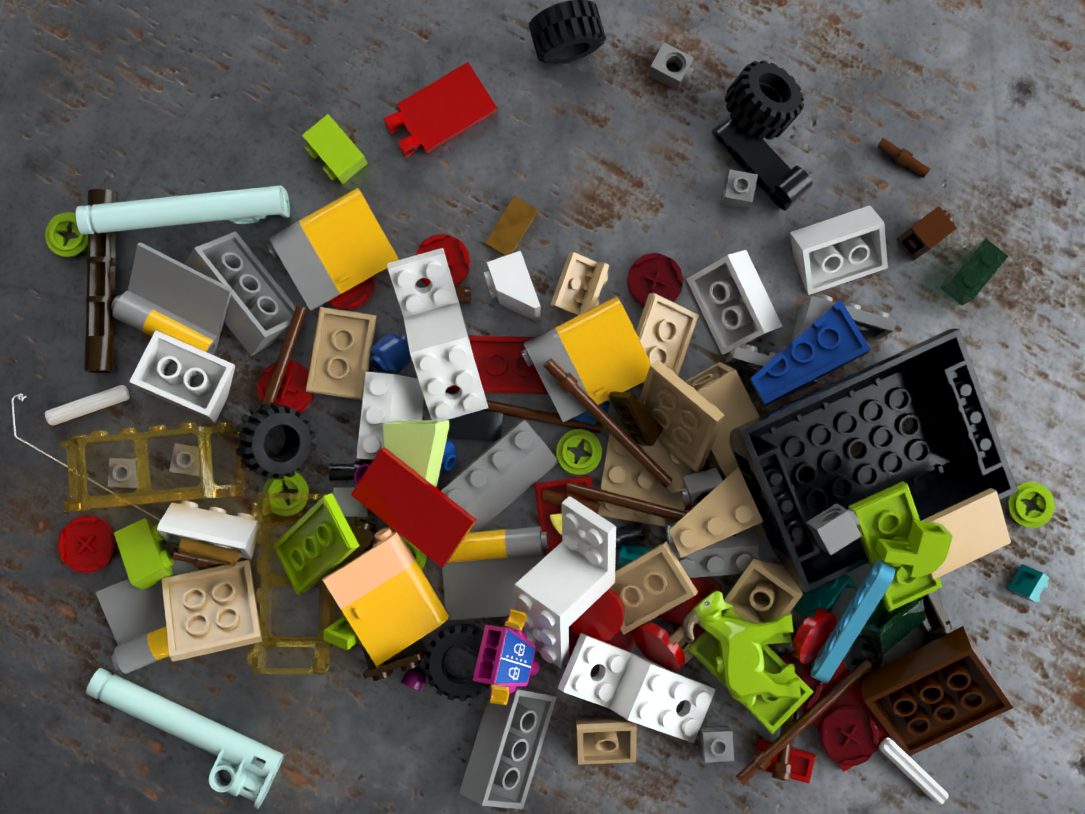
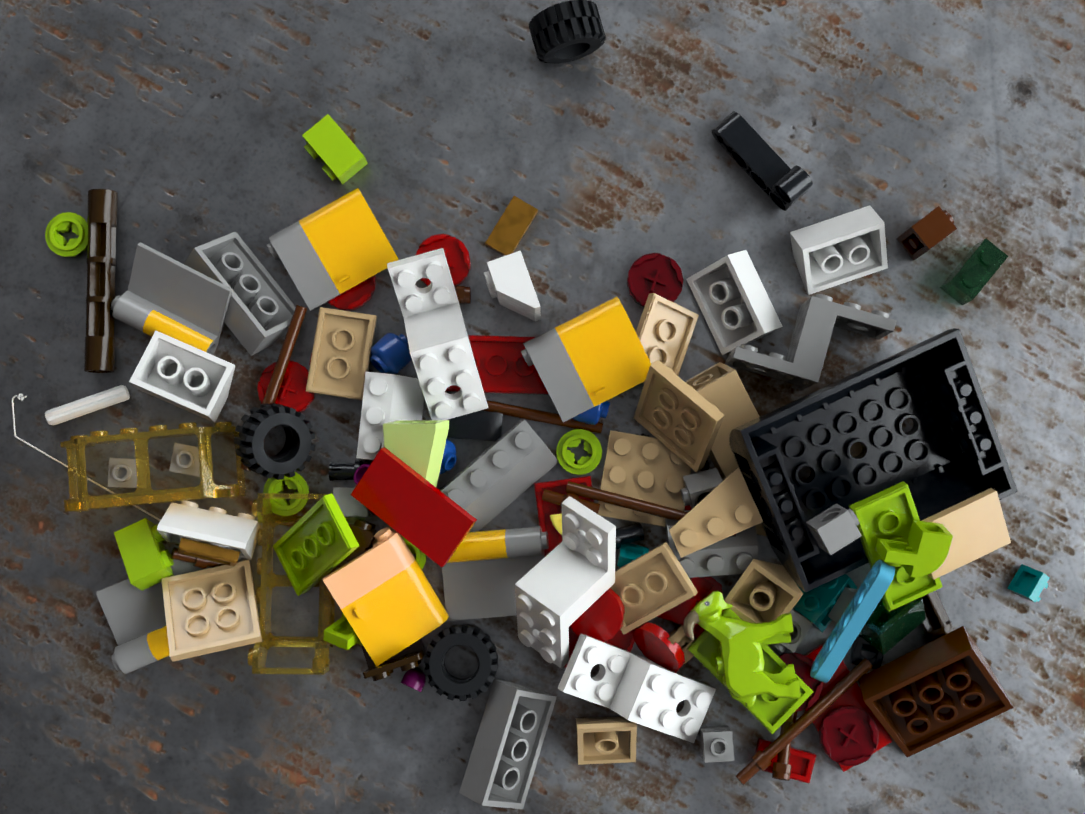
(87, 544): red tile -> none
(234, 751): light aqua piece -> none
(237, 206): light aqua piece -> none
(441, 111): red tile -> none
(506, 658): torso -> none
(568, 383): reddish brown bar -> none
(579, 284): tan bracket -> none
(636, 419): dark brown slope -> none
(671, 55): light grey brick -> none
(738, 189): light grey brick -> none
(764, 100): black tyre -> none
(813, 635): red tile -> none
(817, 352): blue wing -> none
(903, 157): reddish brown bar -> none
(913, 771): white axle -> none
(1042, 500): lime gear -> none

